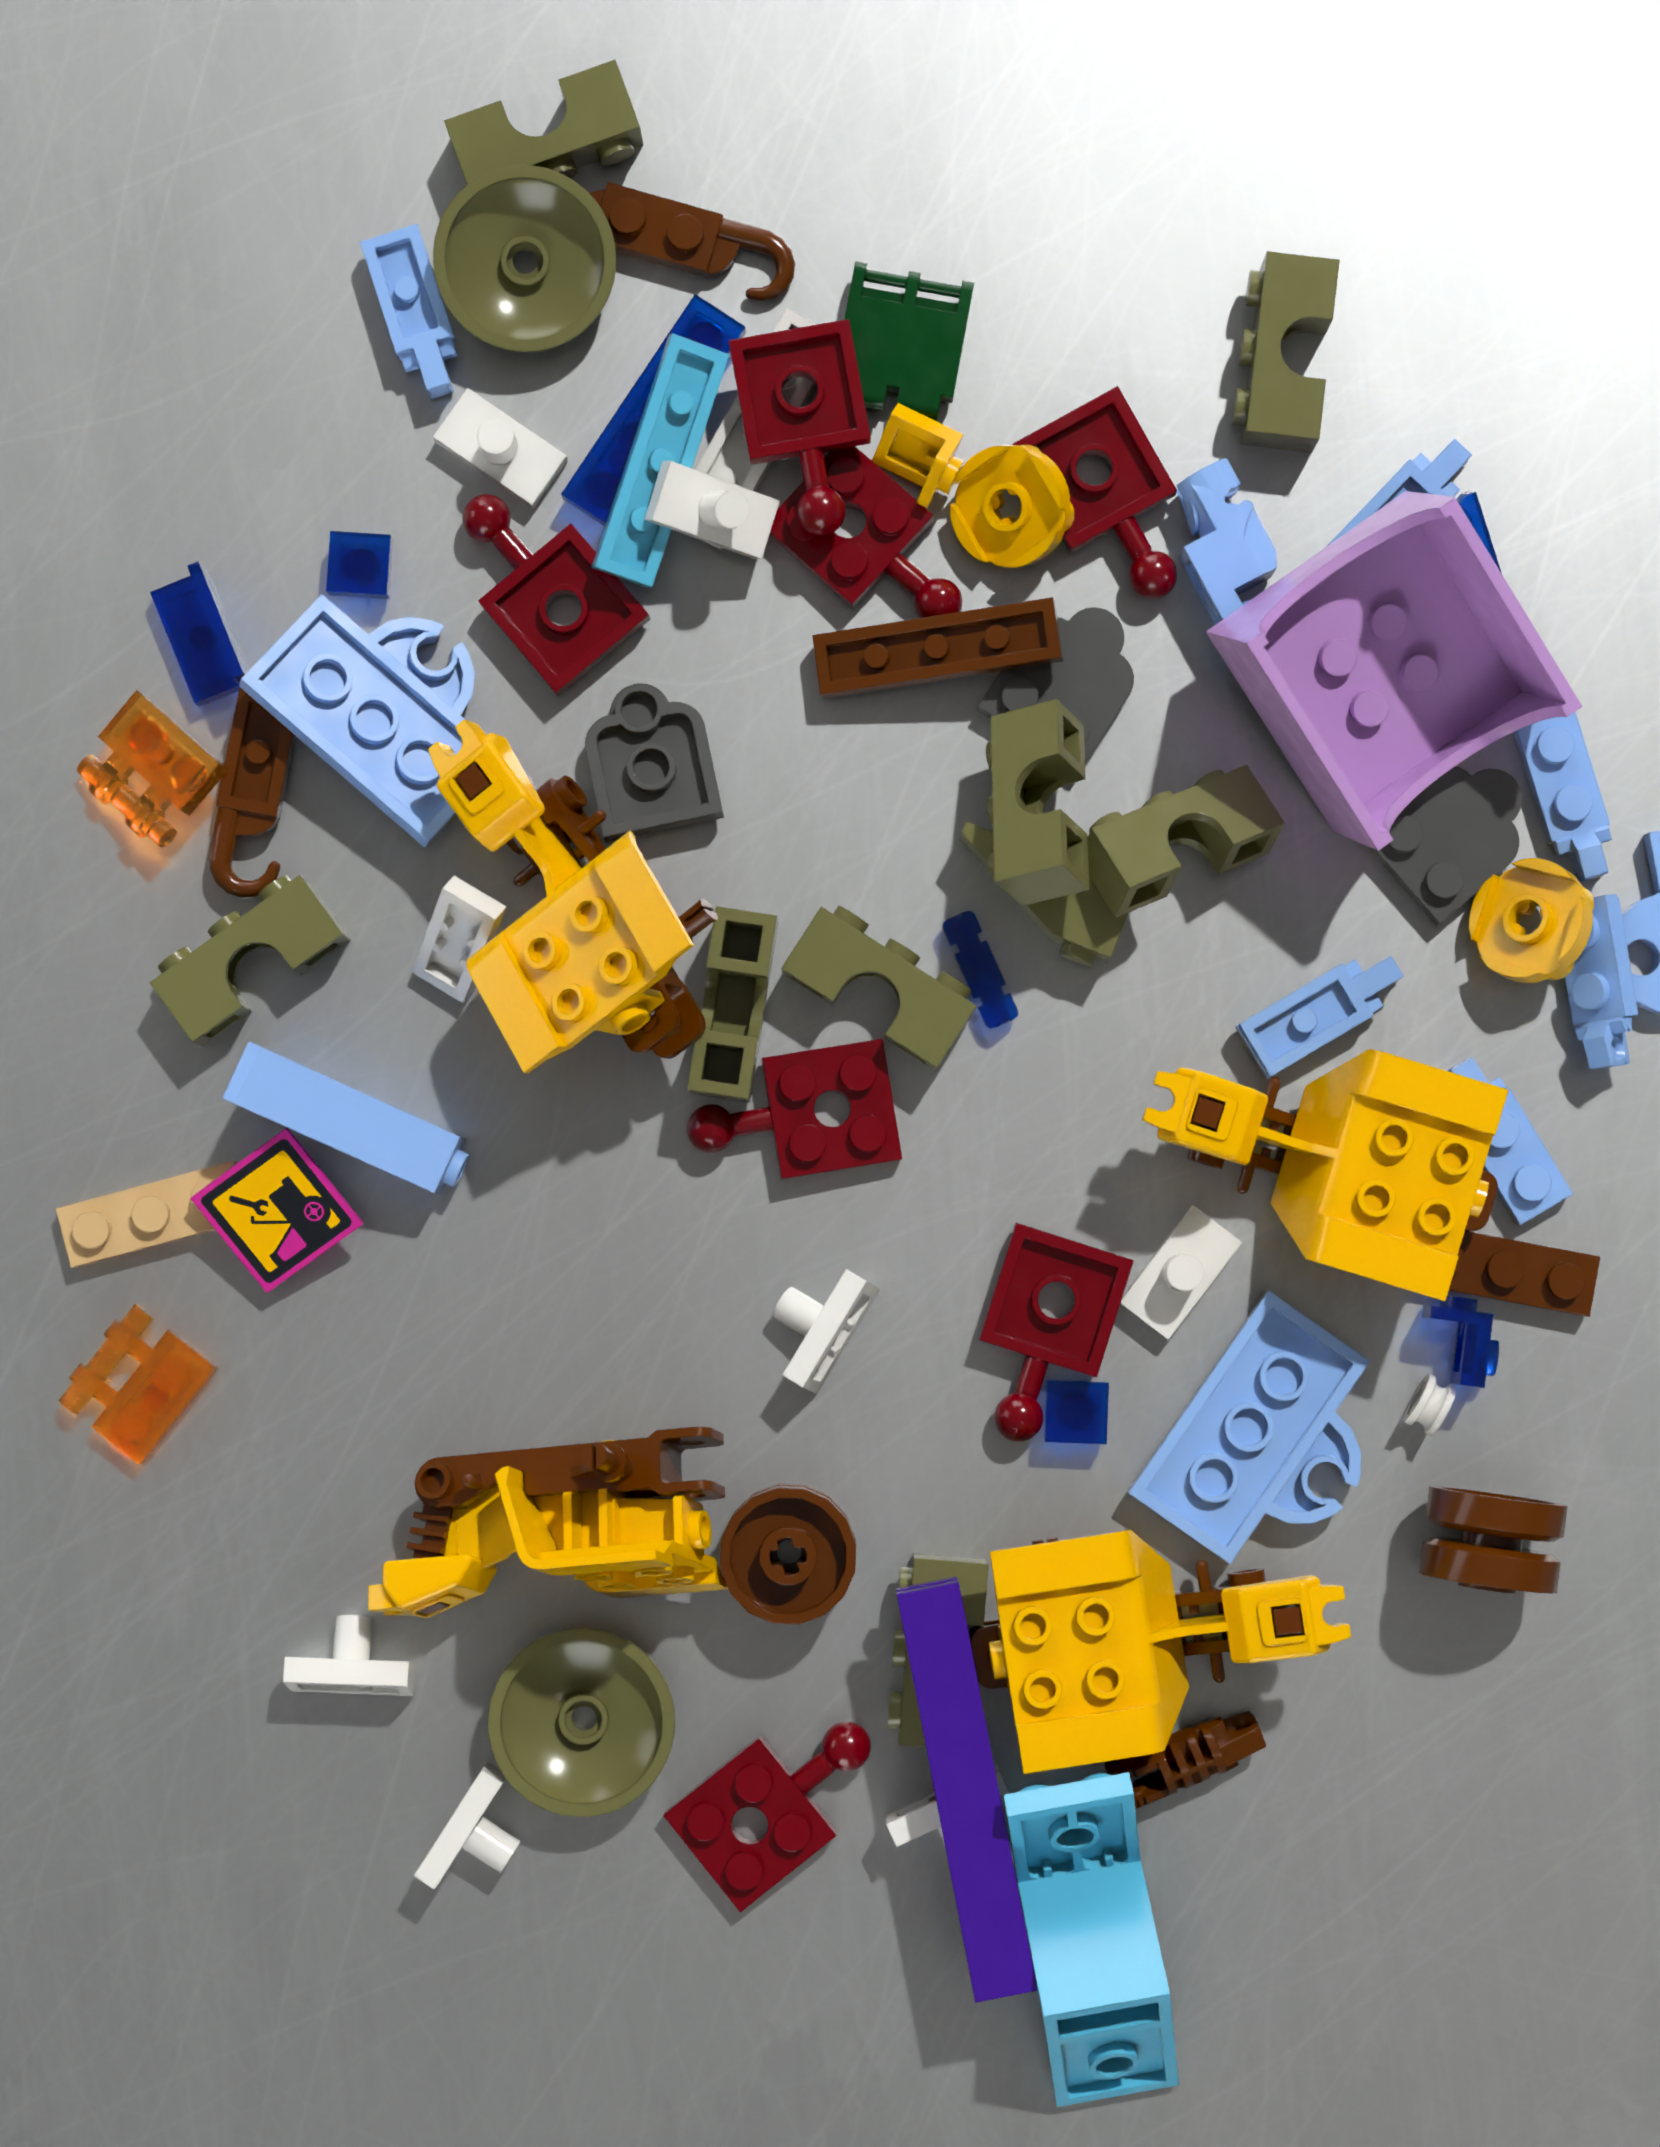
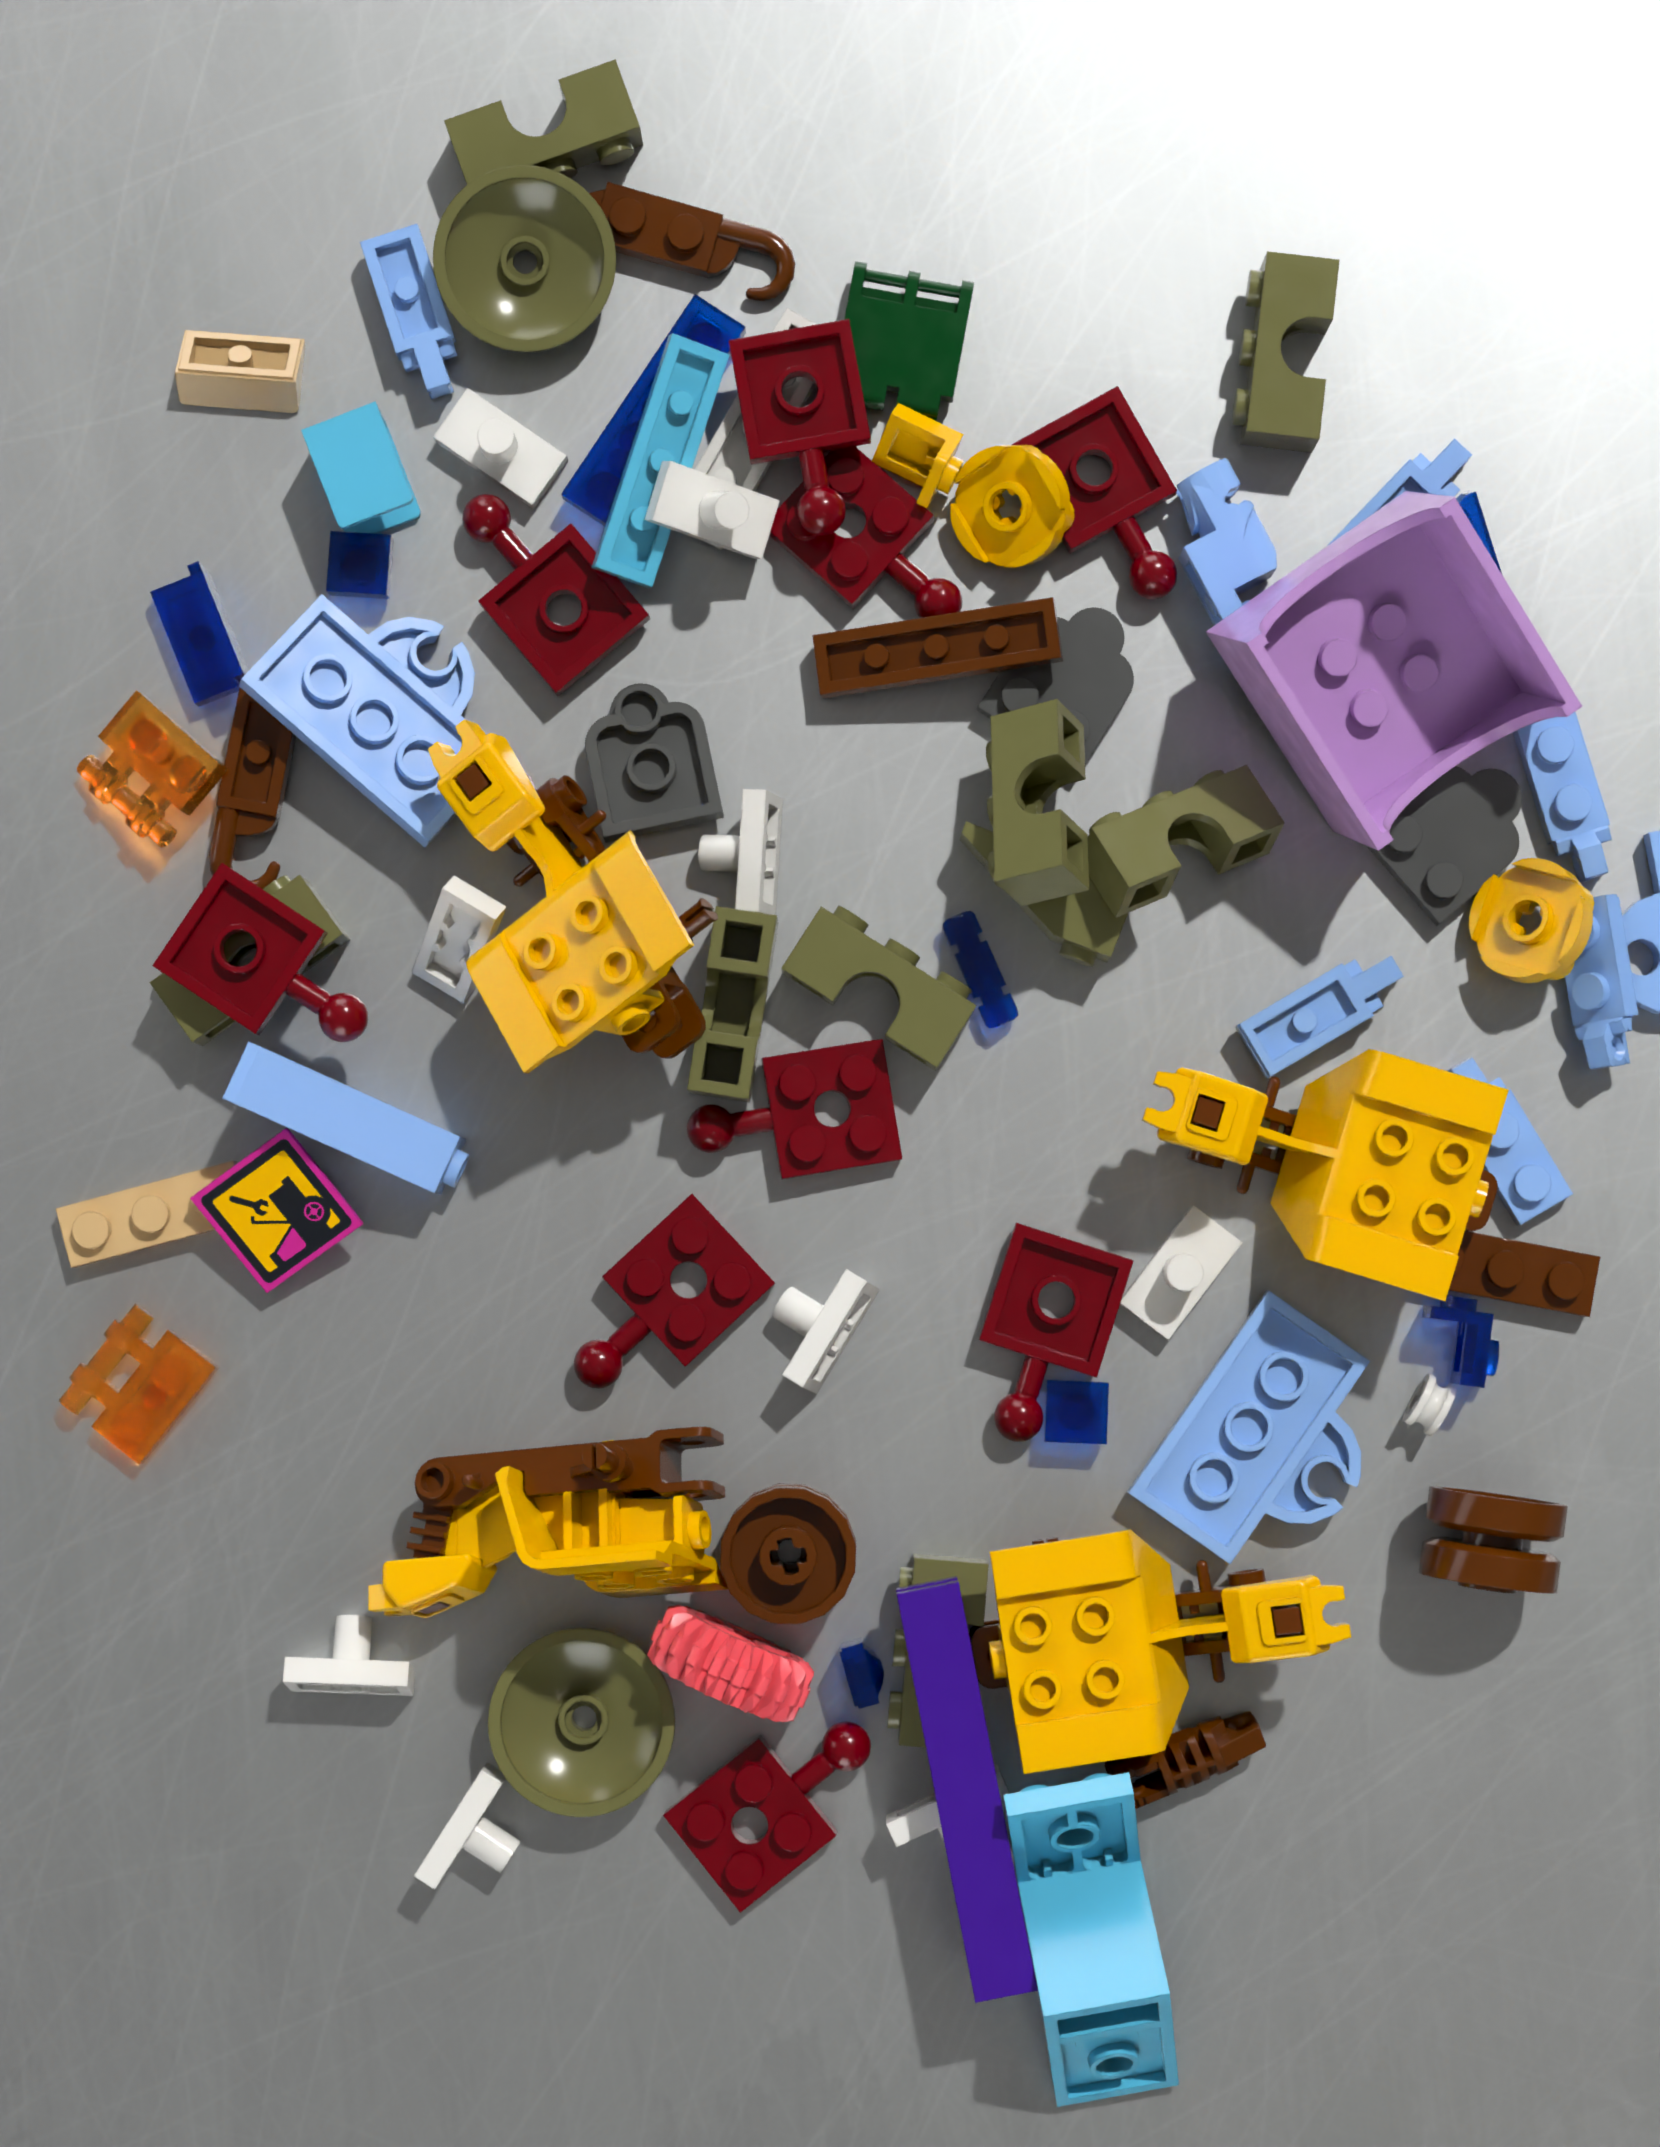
(240, 371): none -> tan slope
(283, 950): none -> dark red plate
(362, 471): none -> medium azure piece
(680, 1323): none -> dark red plate
(730, 1664): none -> coral gear
(750, 854): none -> white tile
(862, 1671): none -> clear blue tile

